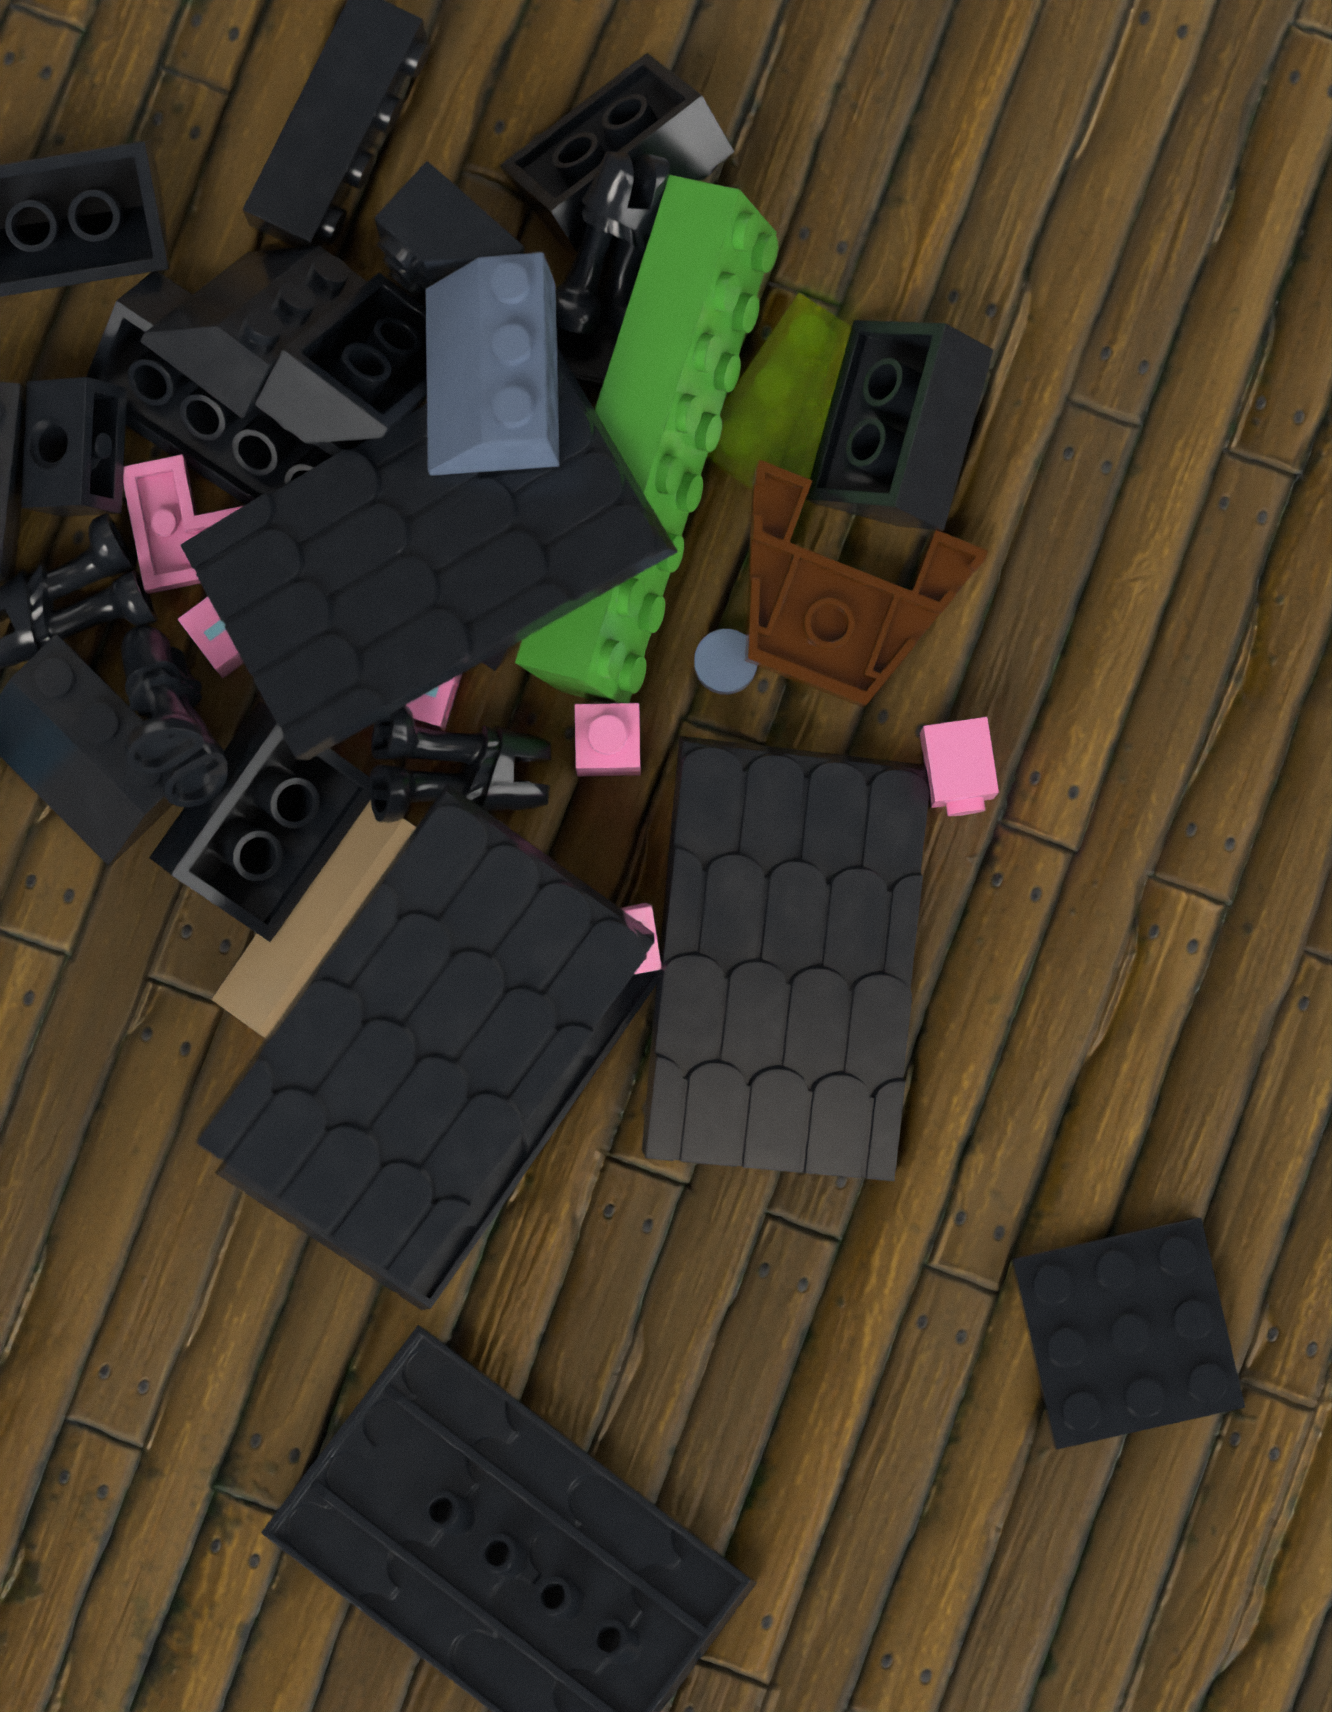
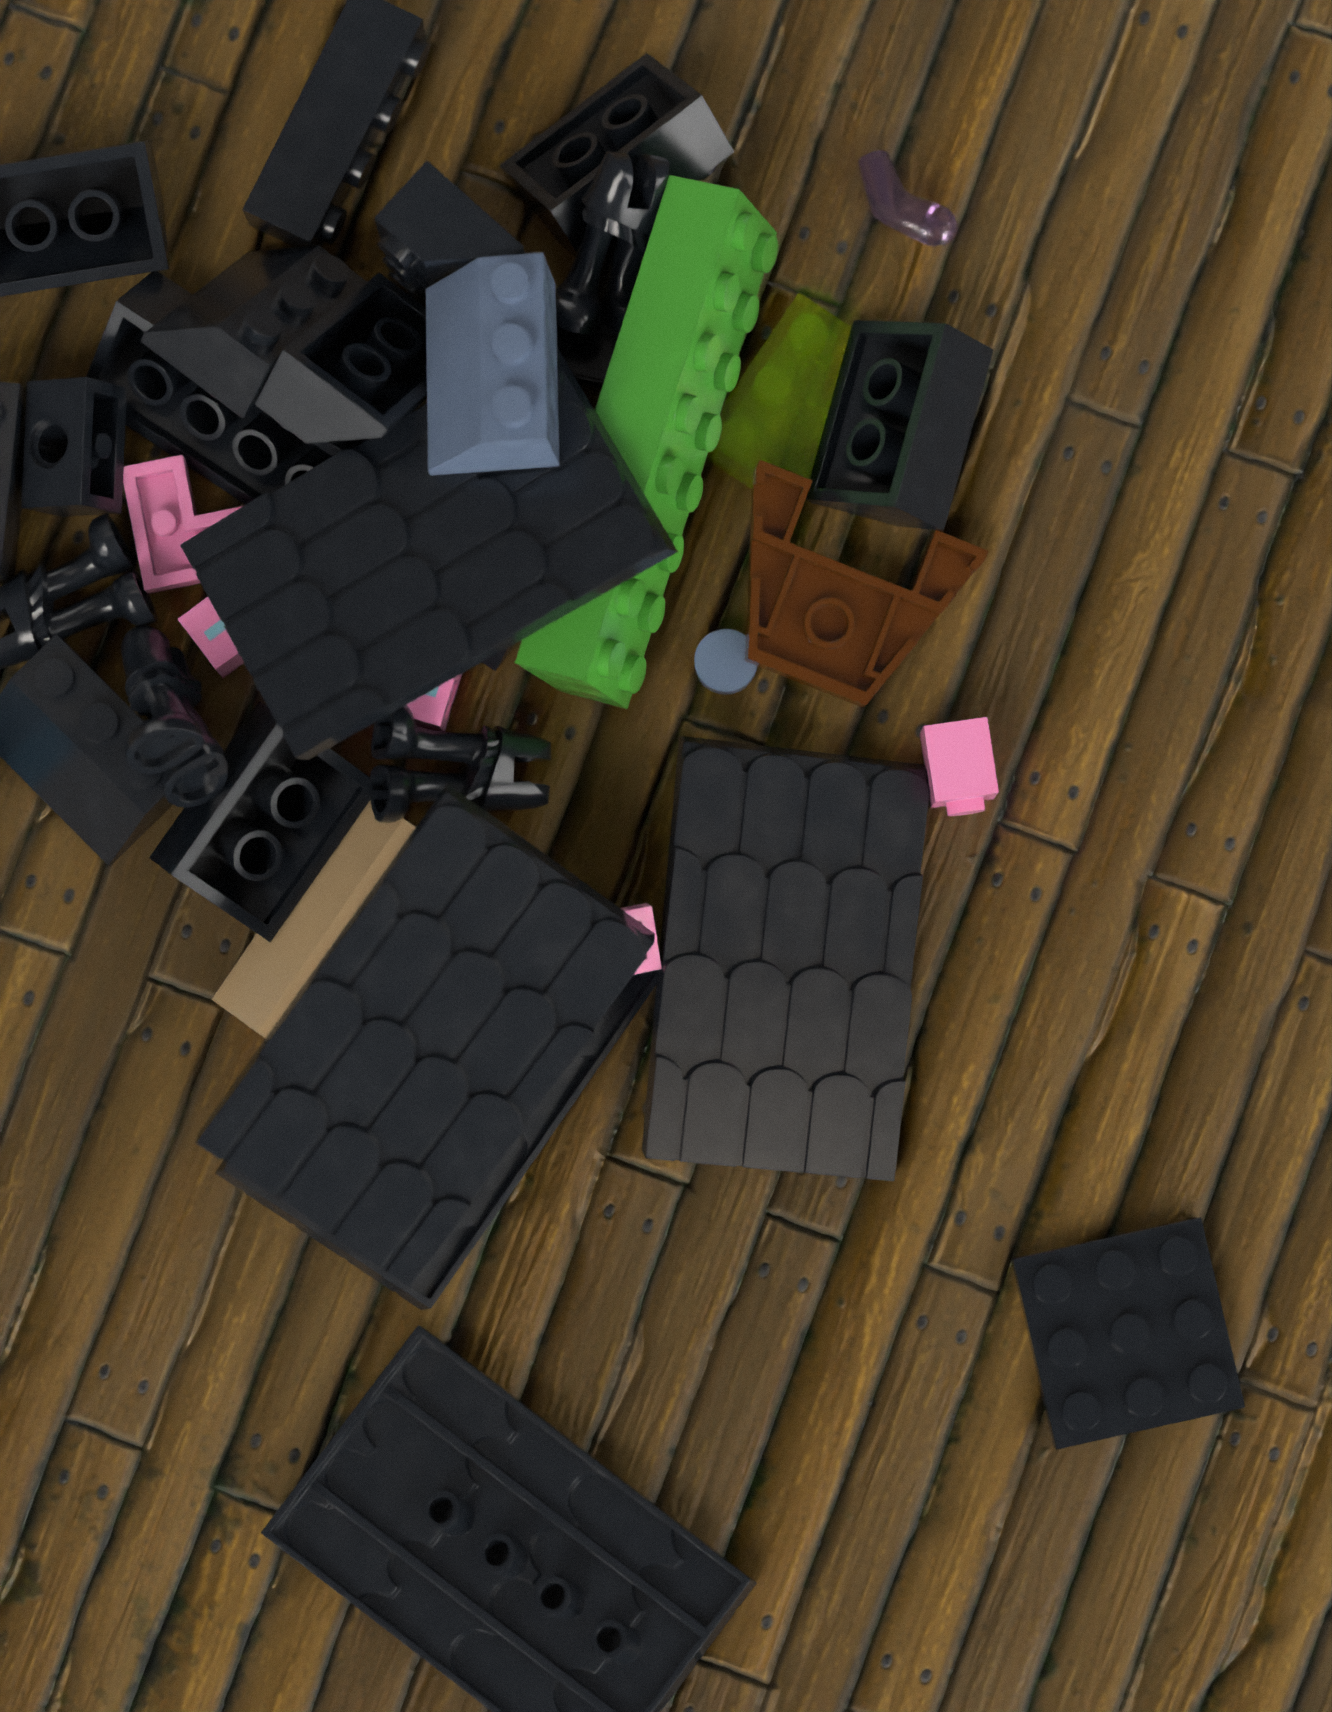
(607, 739): bright pink brick -> none
(900, 210): none -> arm

